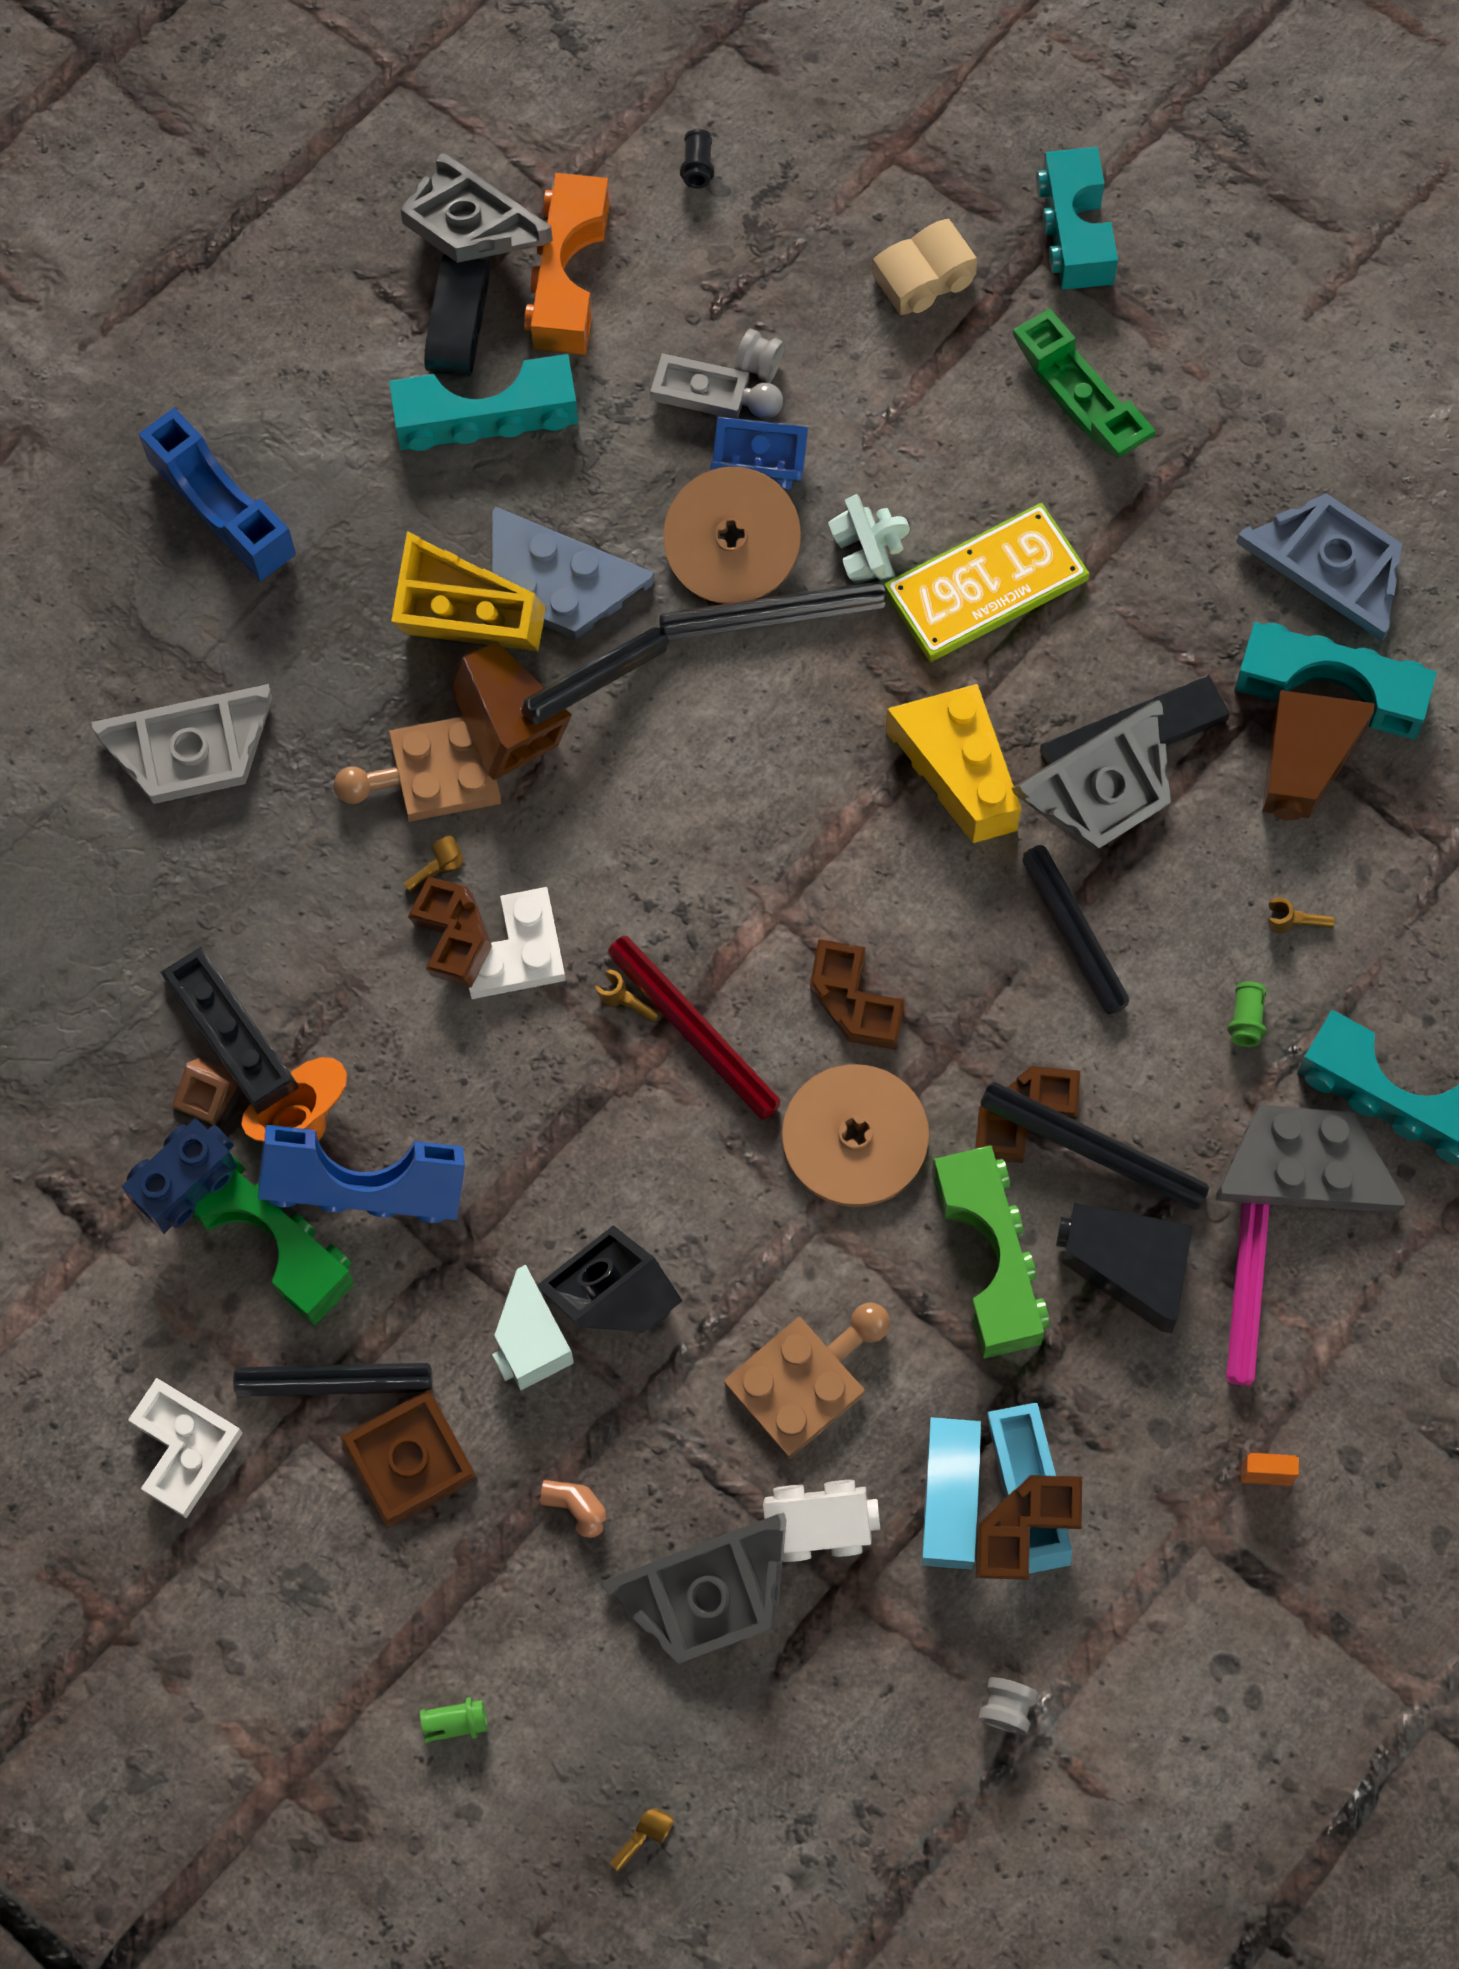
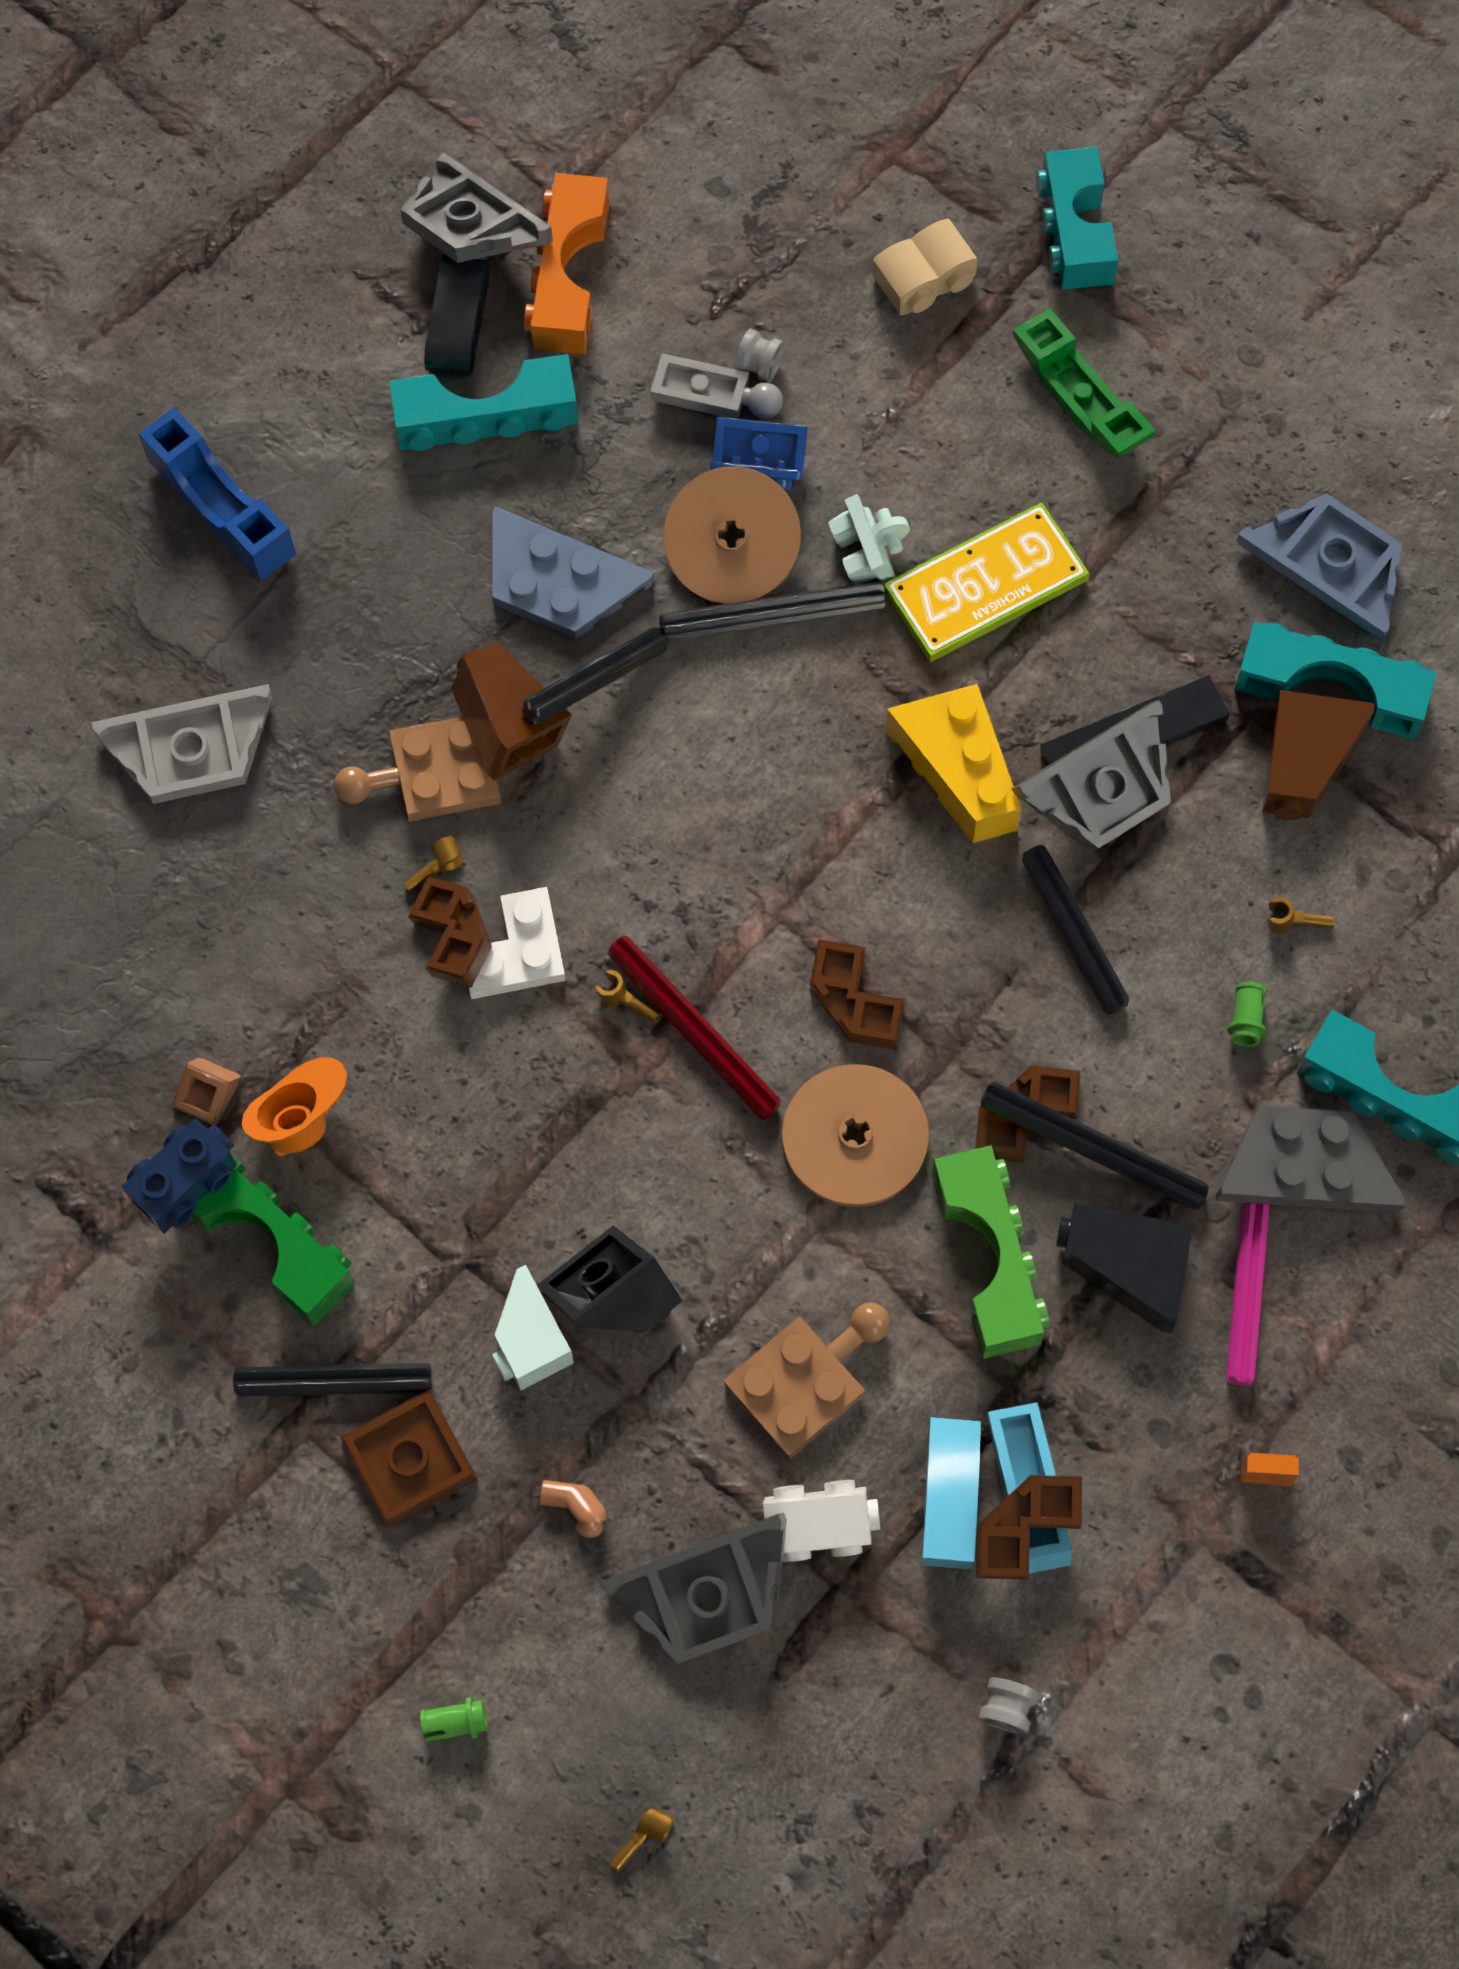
(195, 1442): white plate -> none
(229, 1030): black tile -> none
(419, 1184): blue arch -> none
(461, 602): yellow wedge -> none
(696, 168): black pin -> none

